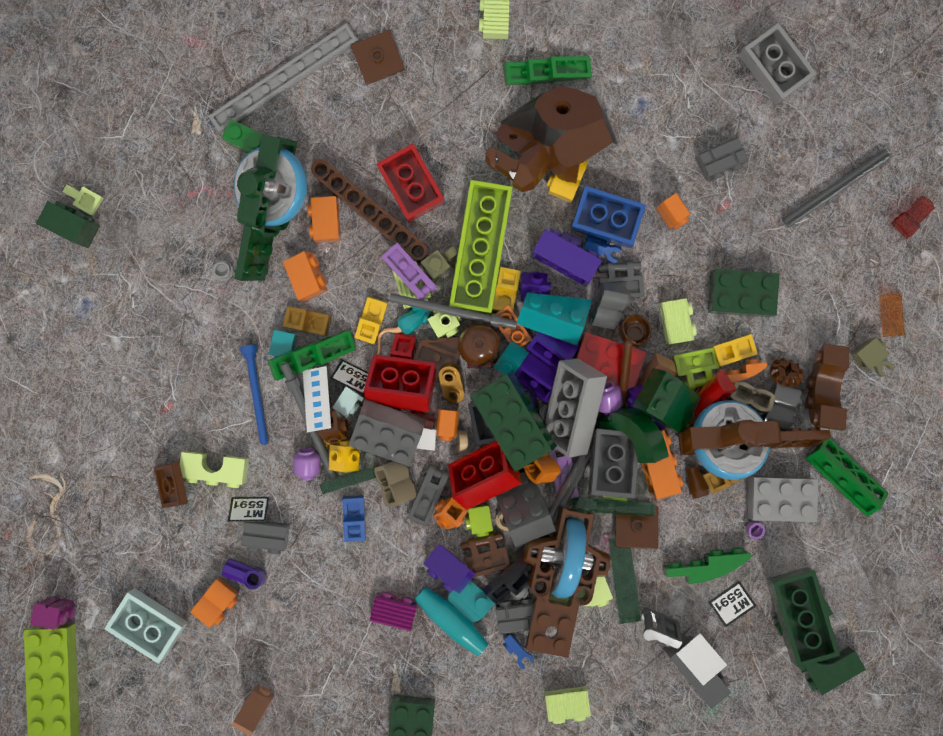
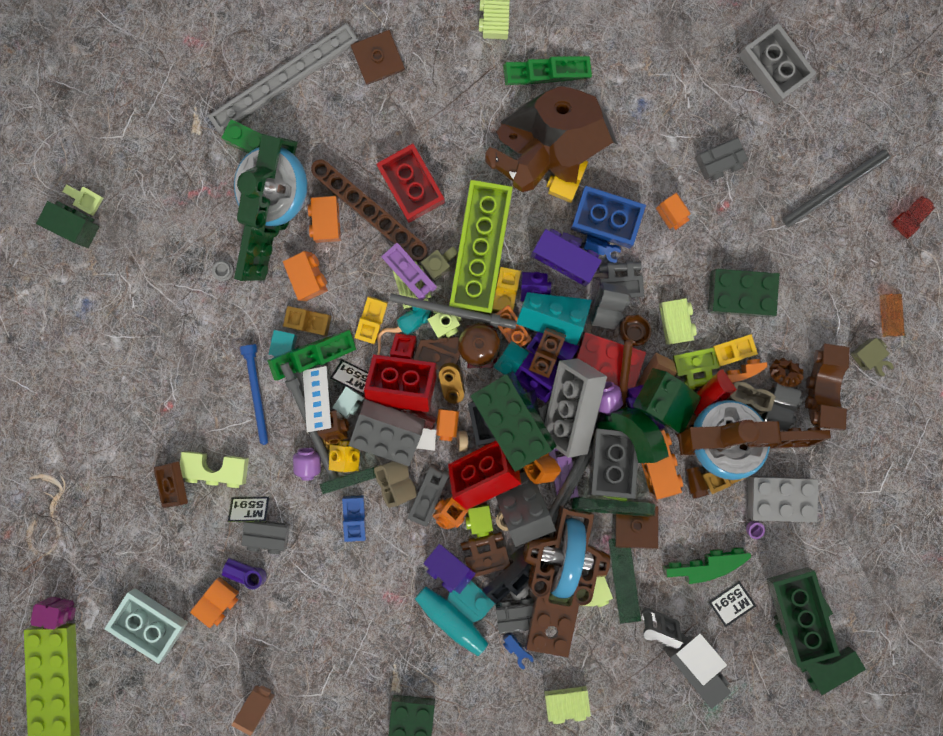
(393, 611): magenta brick -> none
(547, 352): none -> reddish brown slope
(847, 479): green fence -> none

